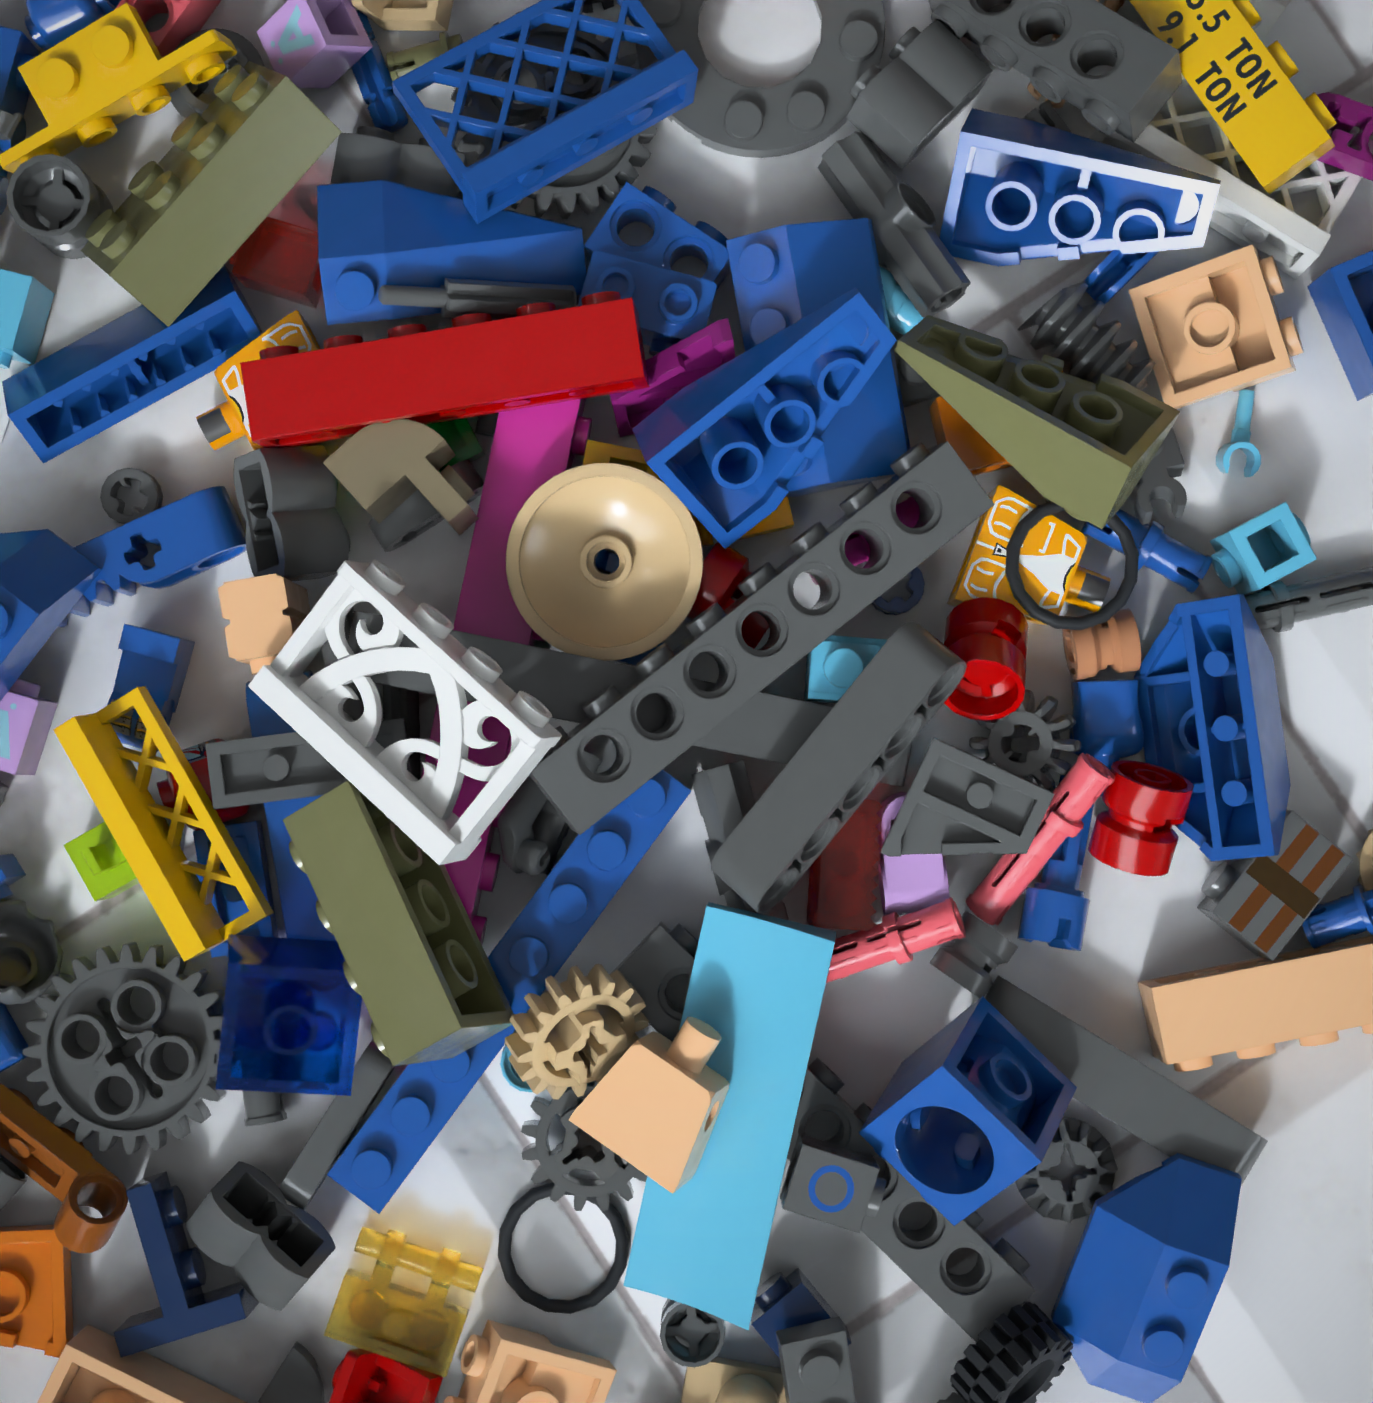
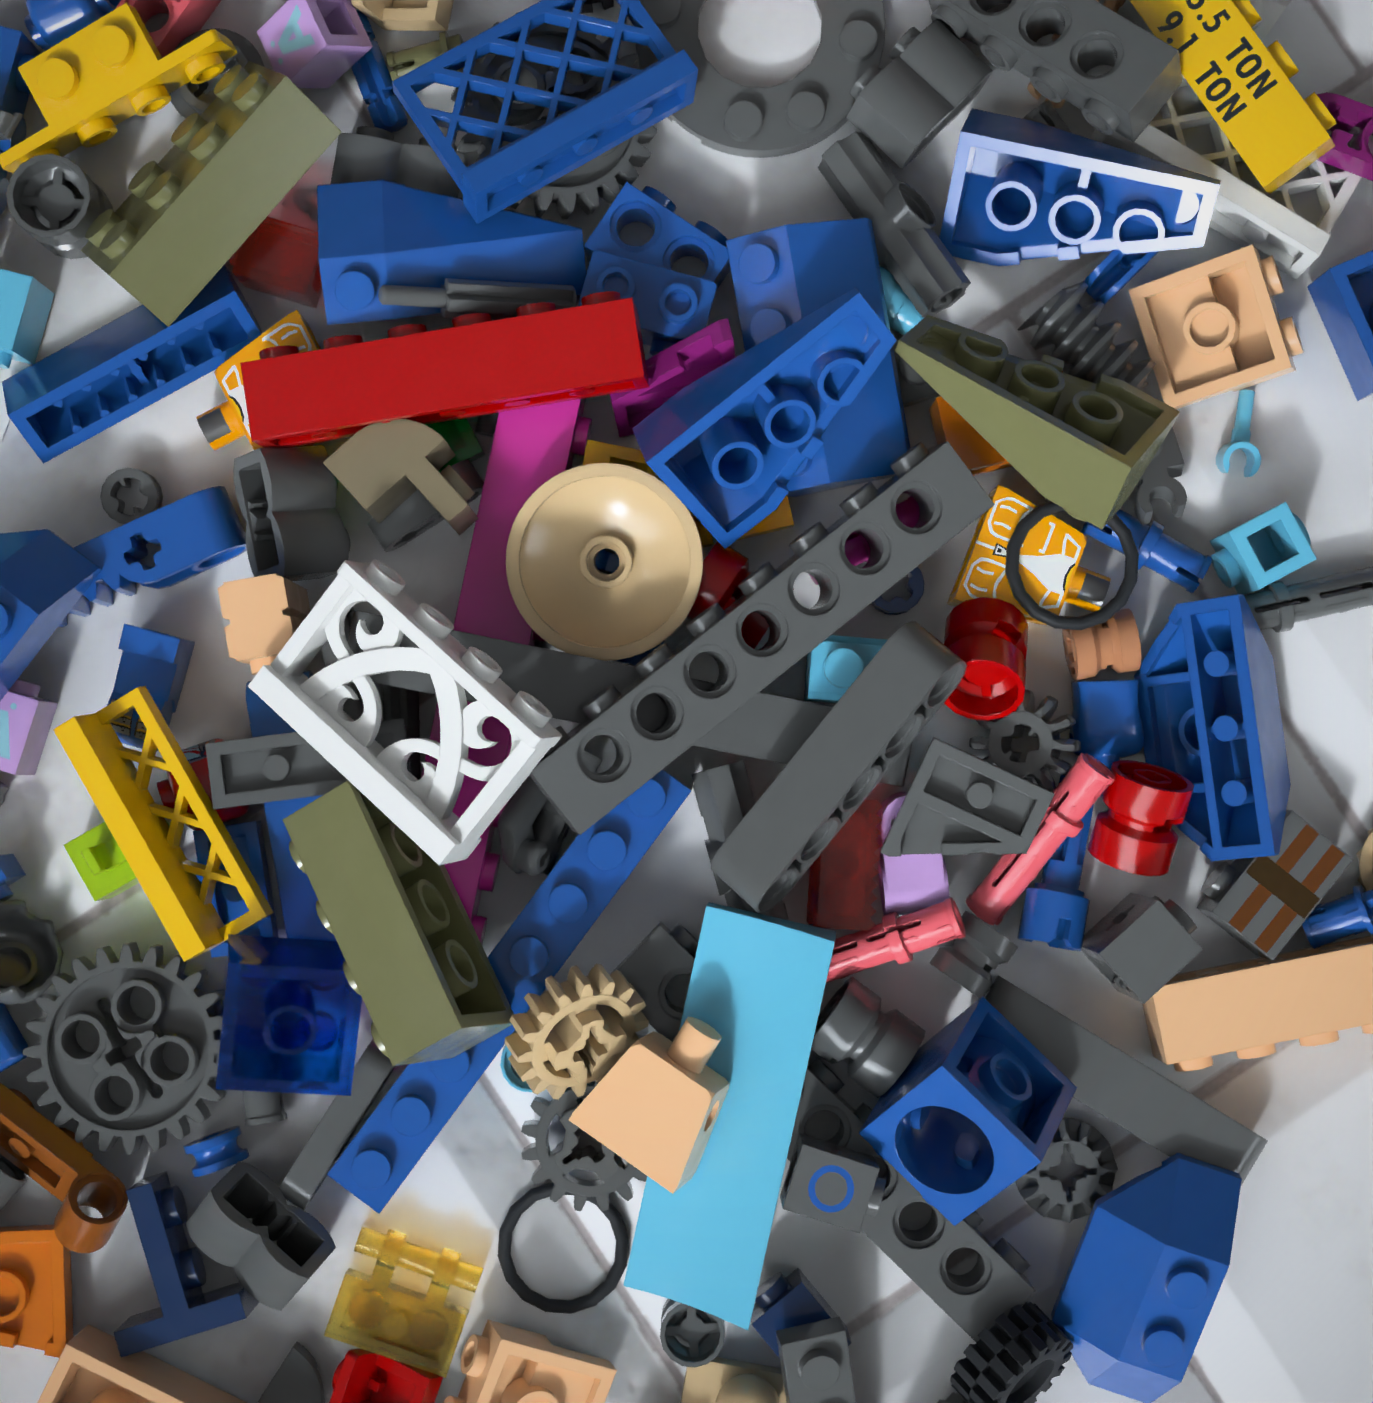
(216, 1151): none -> blue bush
(870, 1041): none -> dark grey wheel
(1141, 945): none -> dark grey brick

